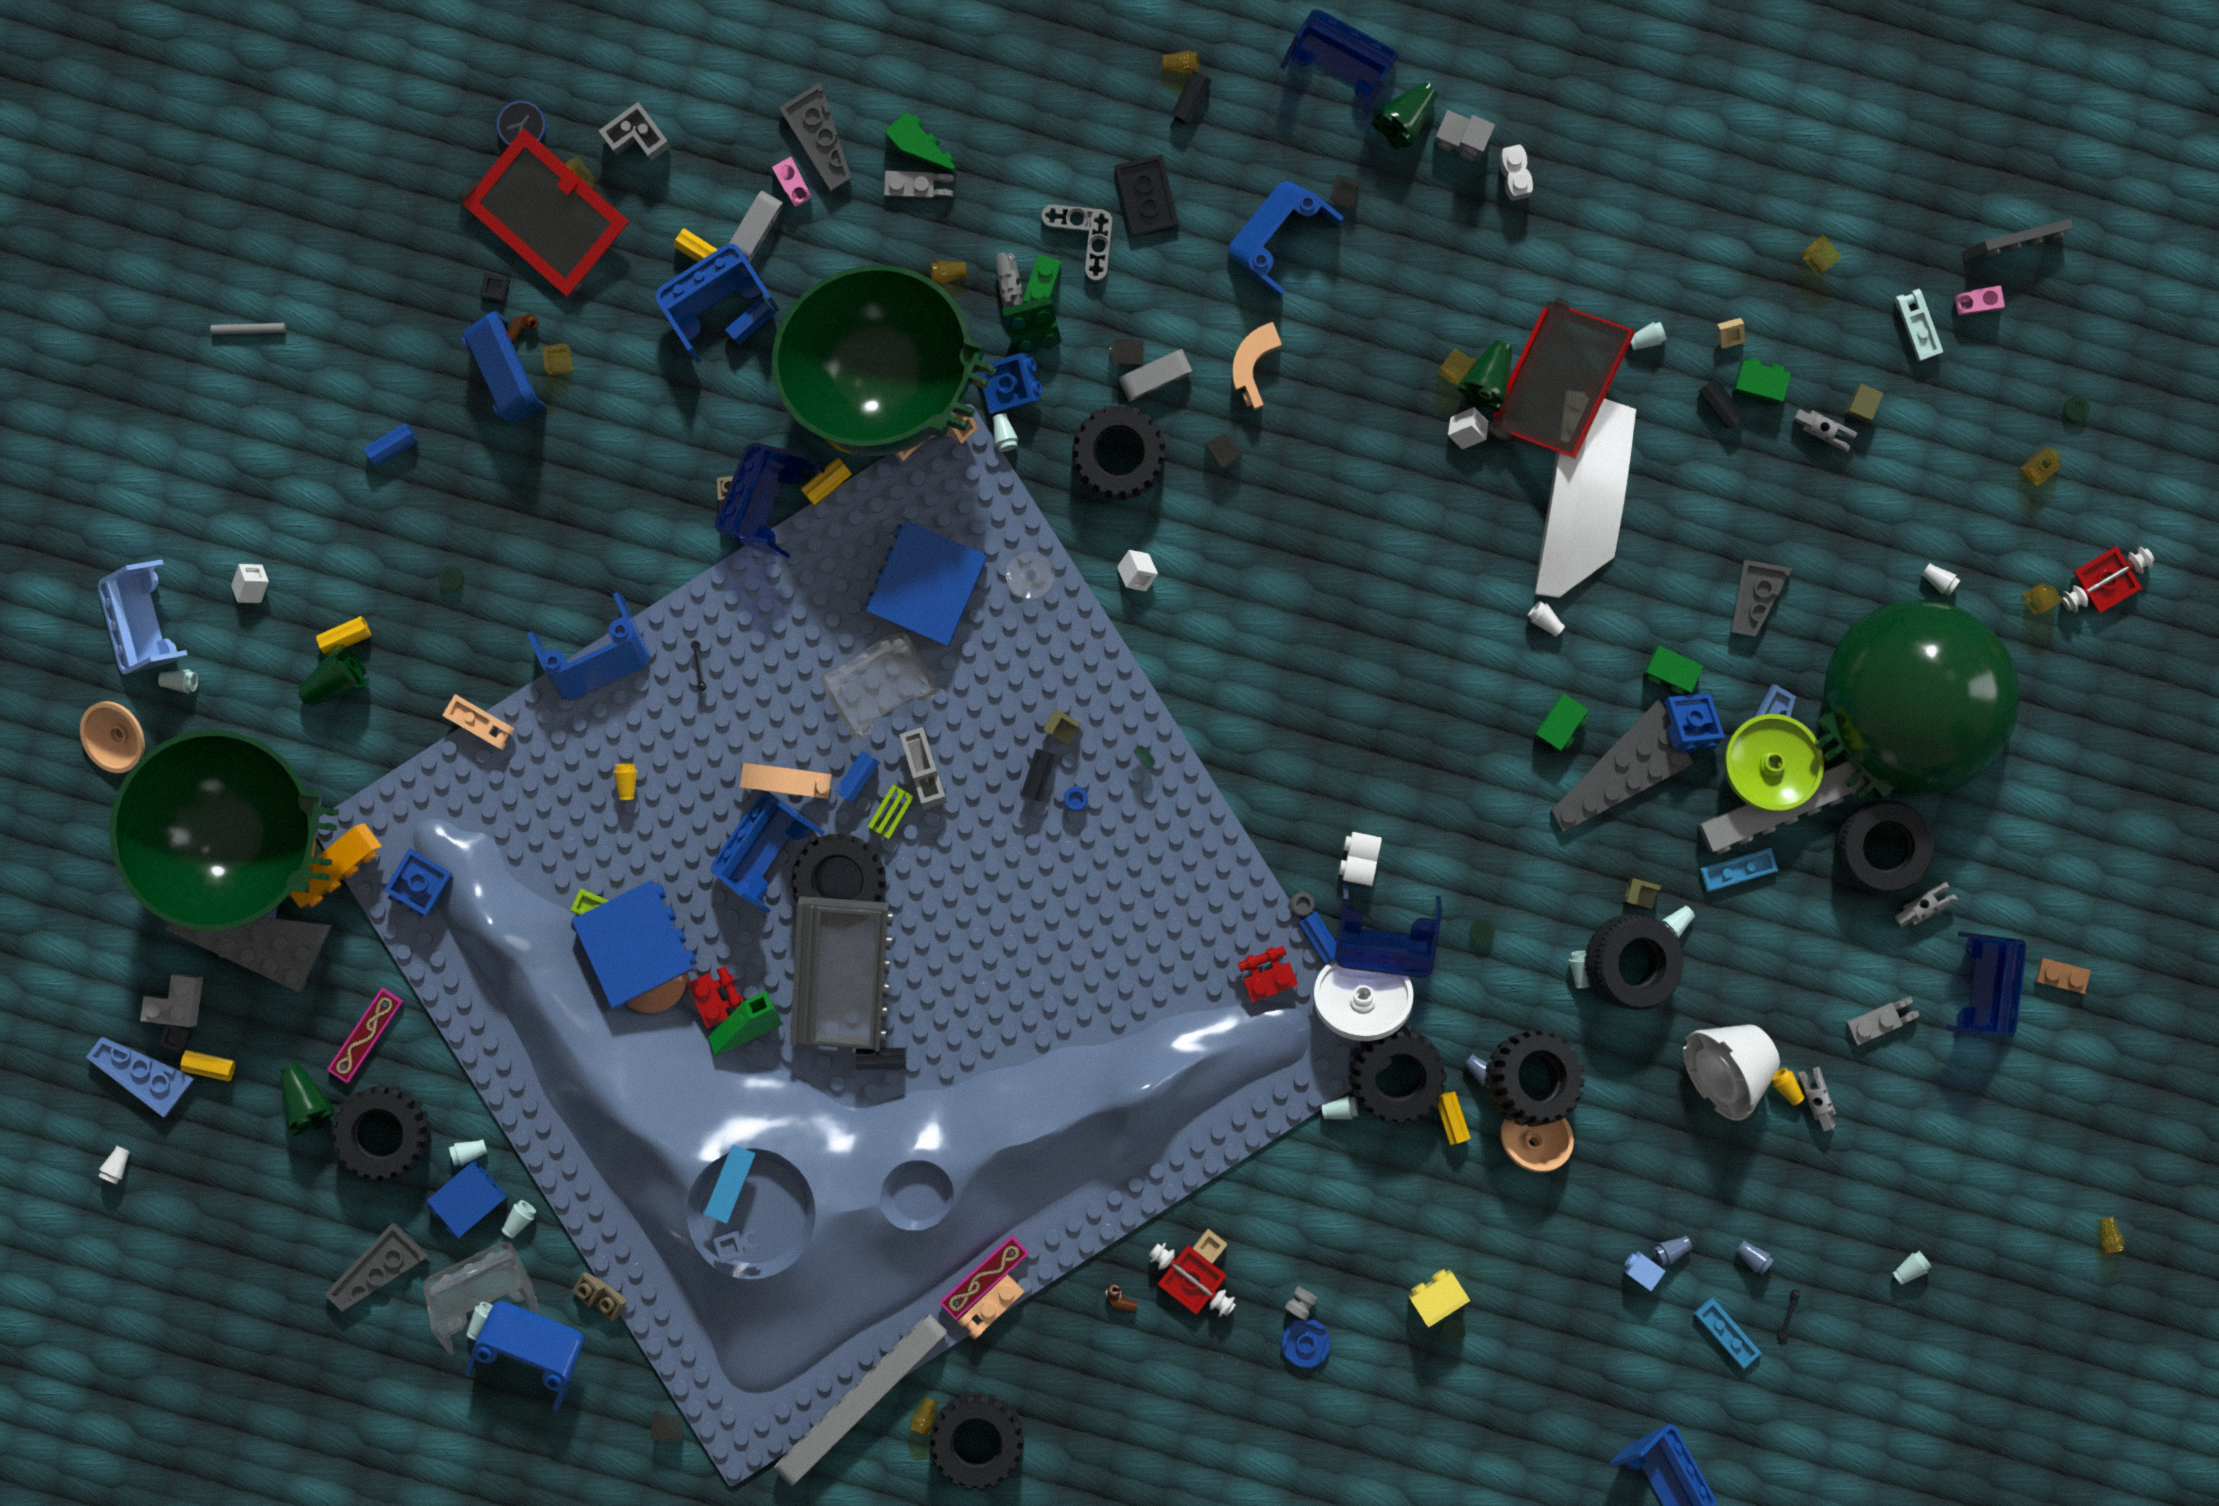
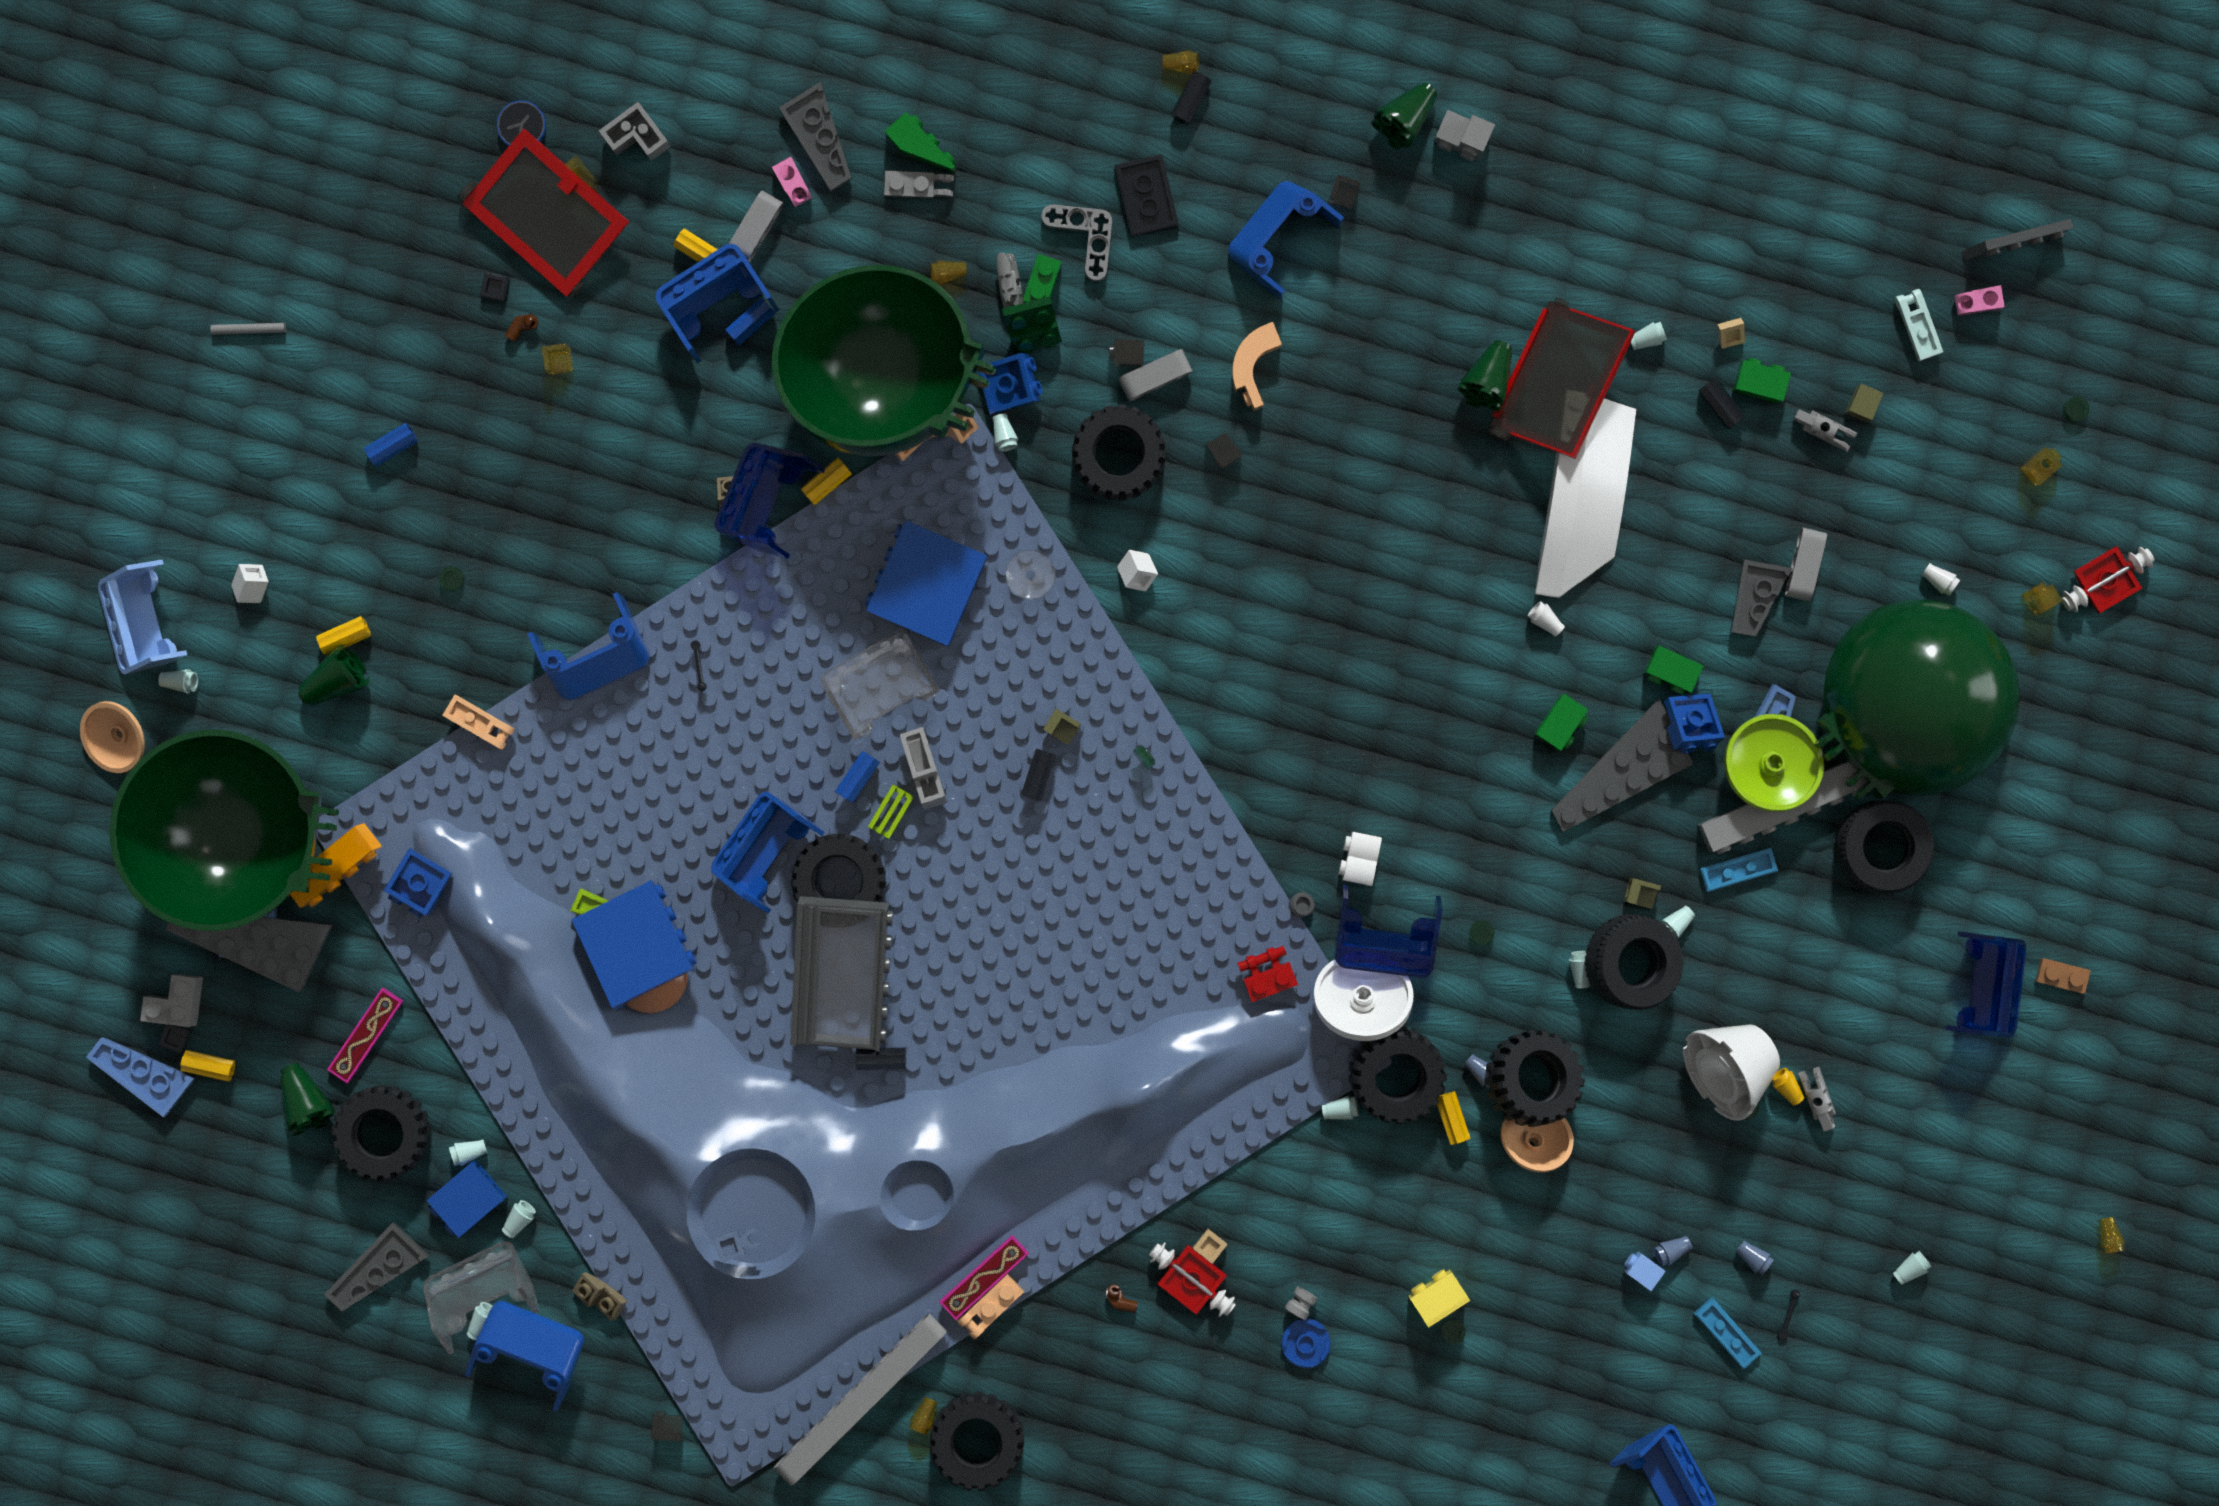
(114, 1166): white cone -> none
(502, 368): blue windscreen -> none
(625, 779): yellow cone -> none
(709, 999): red plate -> none
(730, 1184): dark azure tile -> none
(747, 1022): green slope -> none
(785, 780): light nougat arch -> none
(1075, 799): blue tile -> none
(1318, 937): blue axle -> none
(1344, 52): clear blue windscreen -> none
(1456, 366): clear yellow panel -> none
(1468, 428): white panel -> none
(1513, 166): white brick -> none
(1805, 564): none -> light grey beam
(1821, 255): clear yellow panel -> none
(1880, 1021): light grey hinge -> none
(1916, 914): light grey hinge -> none

